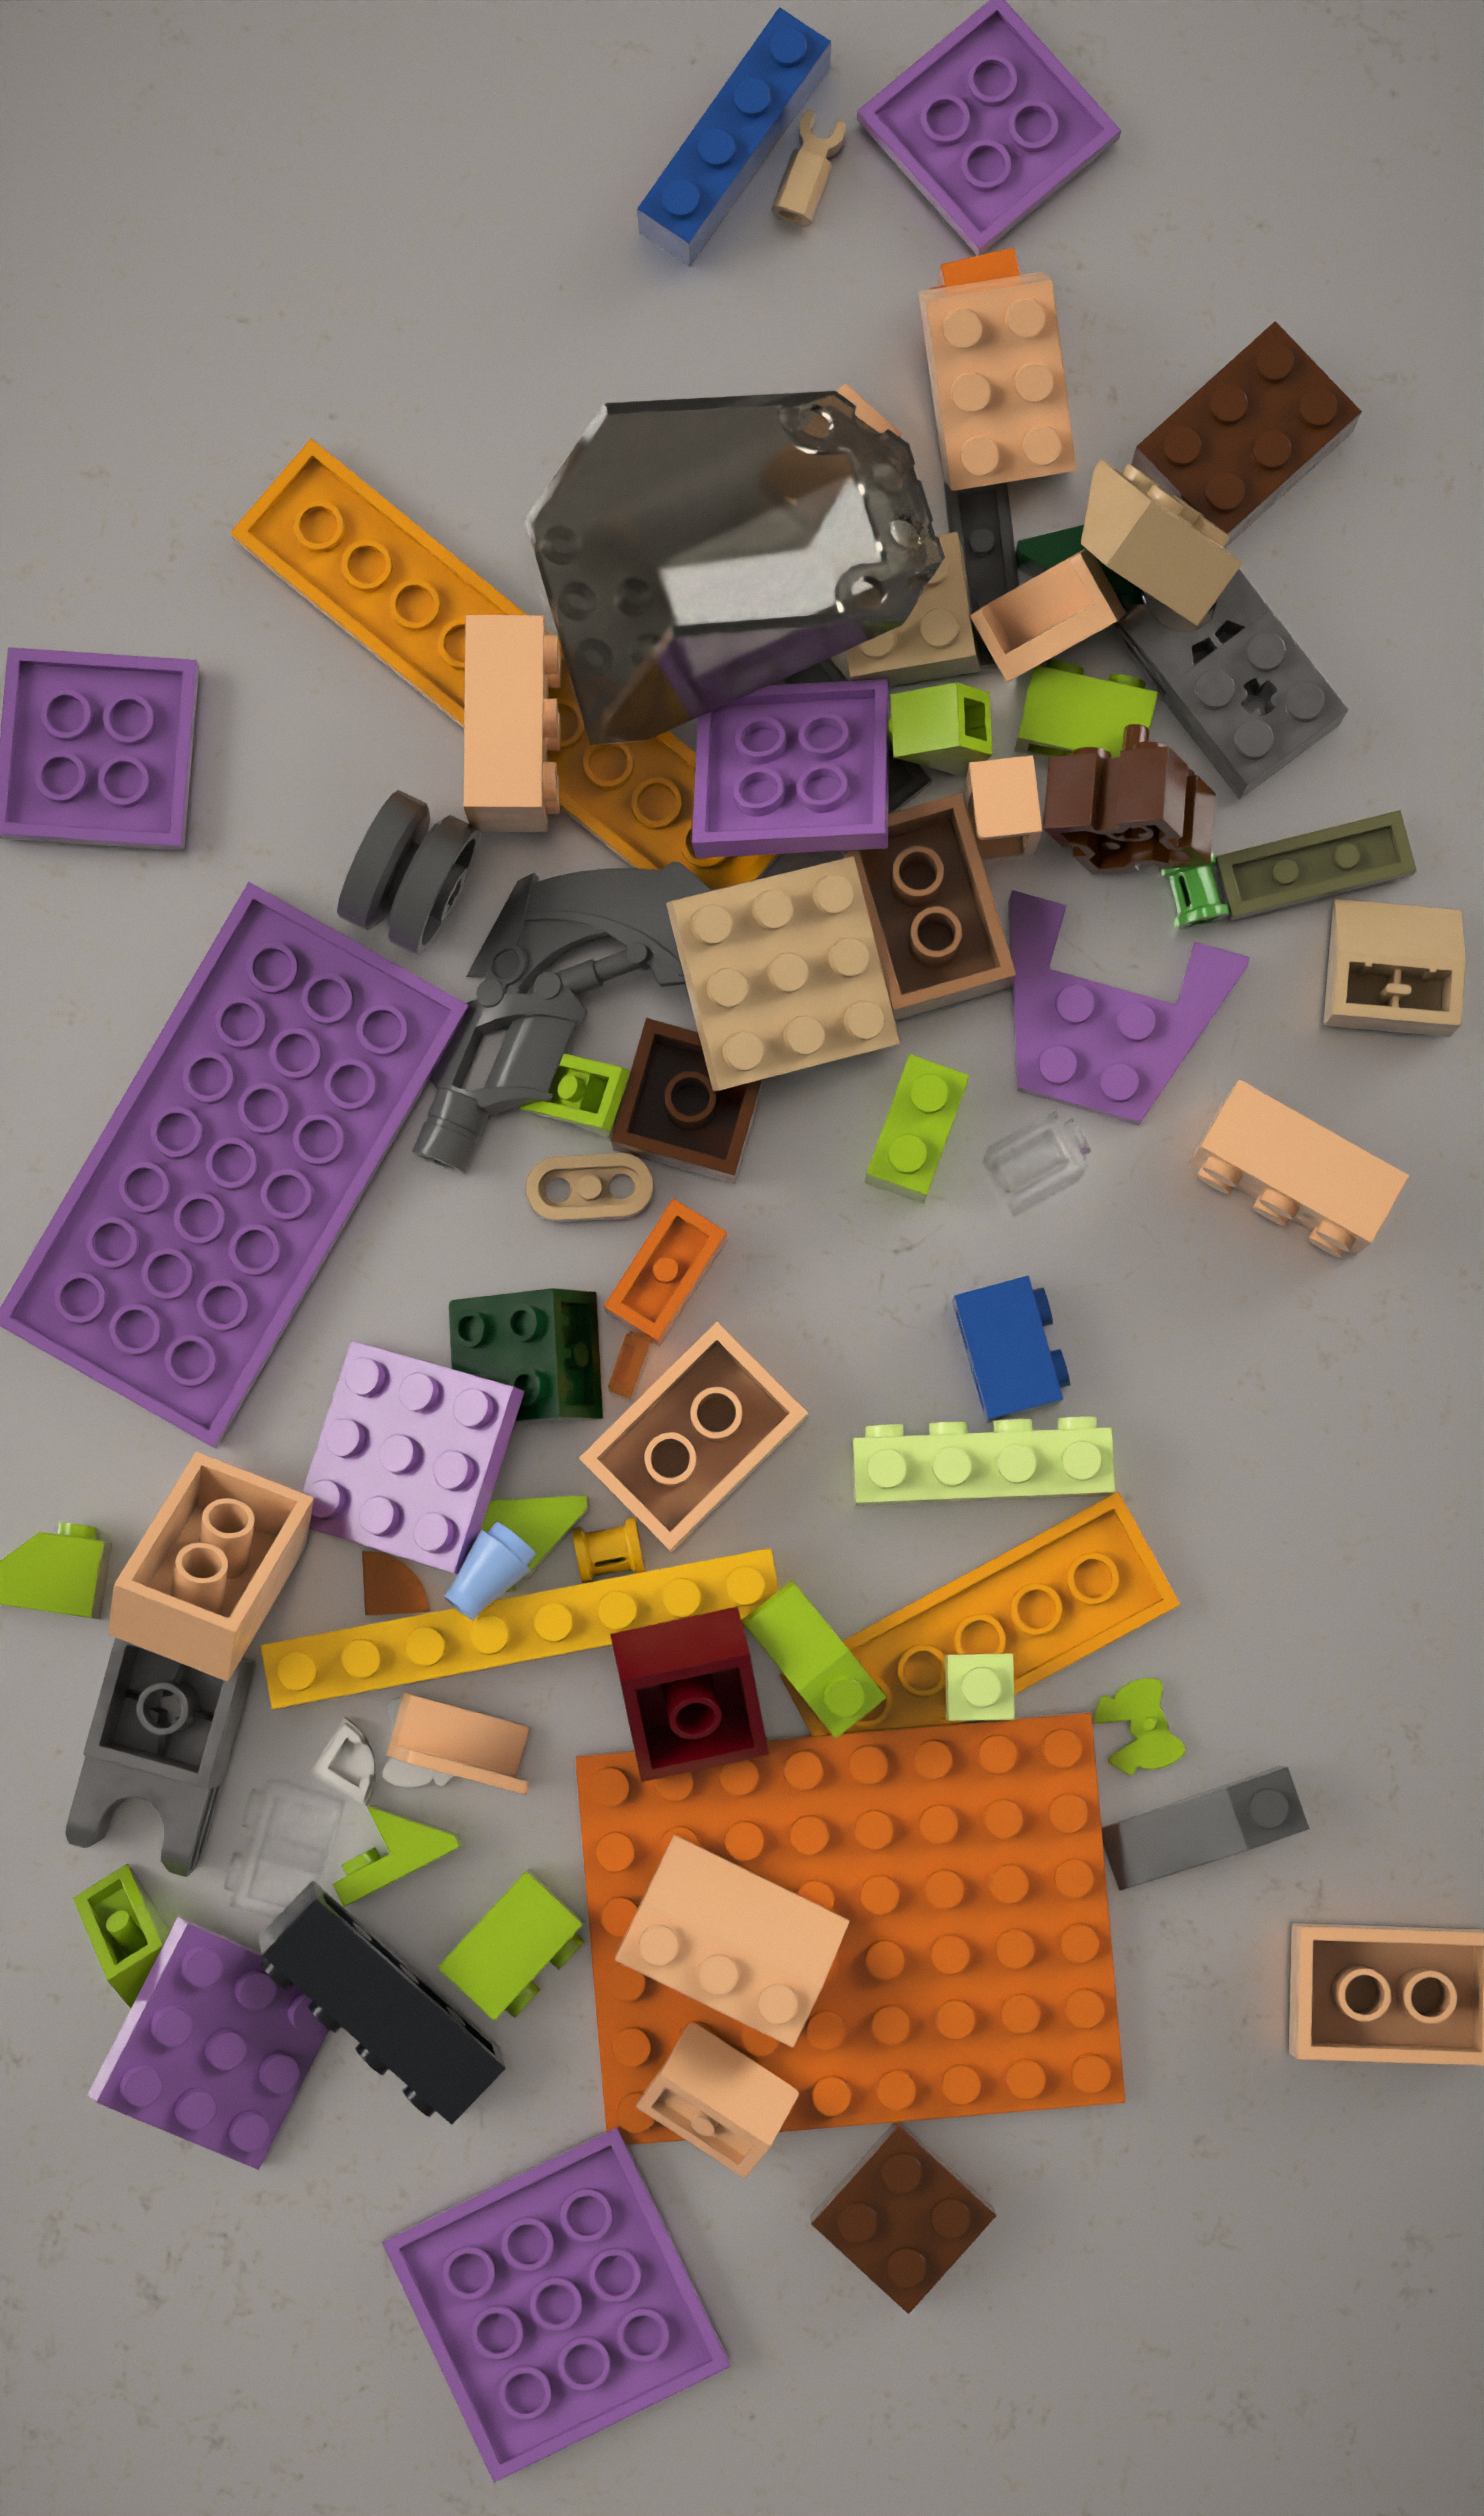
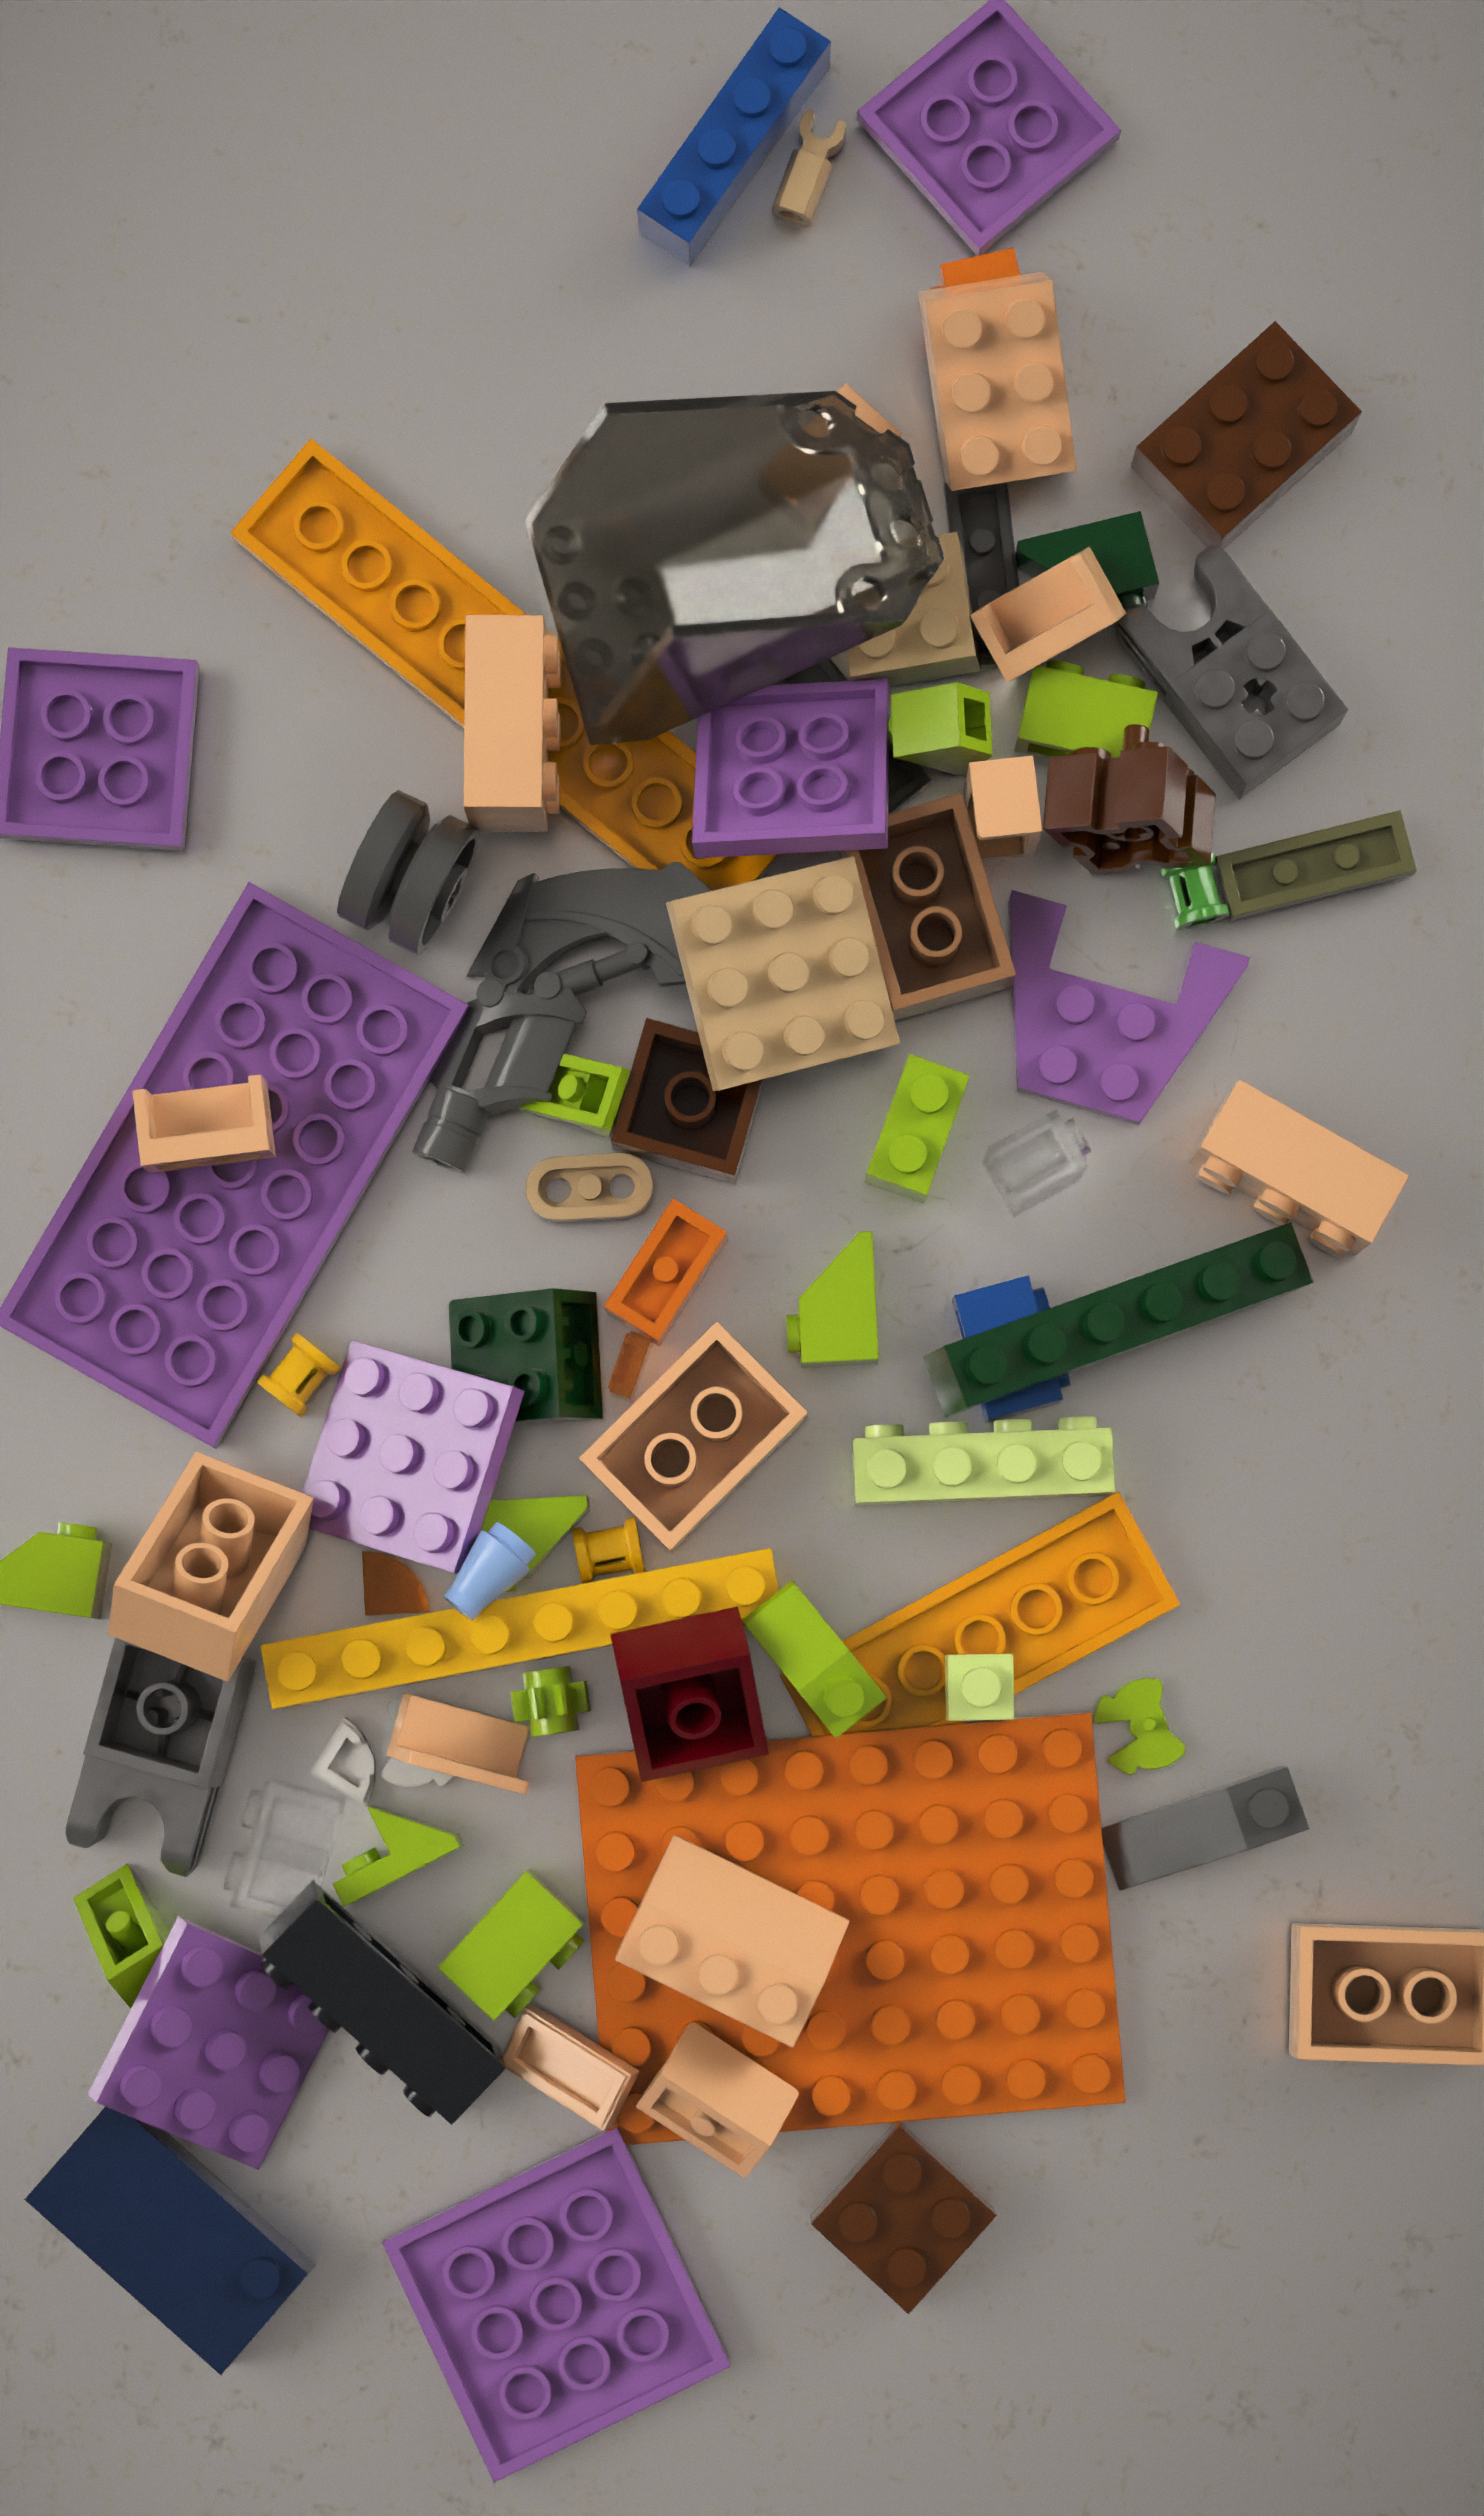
(171, 2234): none -> dark blue brick
(204, 1126): none -> light nougat panel
(298, 1374): none -> yellow bush
(550, 1701): none -> lime gear
(569, 2067): none -> light nougat tile
(839, 1311): none -> lime slope
(1117, 1319): none -> dark green brick
(1156, 541): tan slope -> none
(1395, 968): tan slope -> none

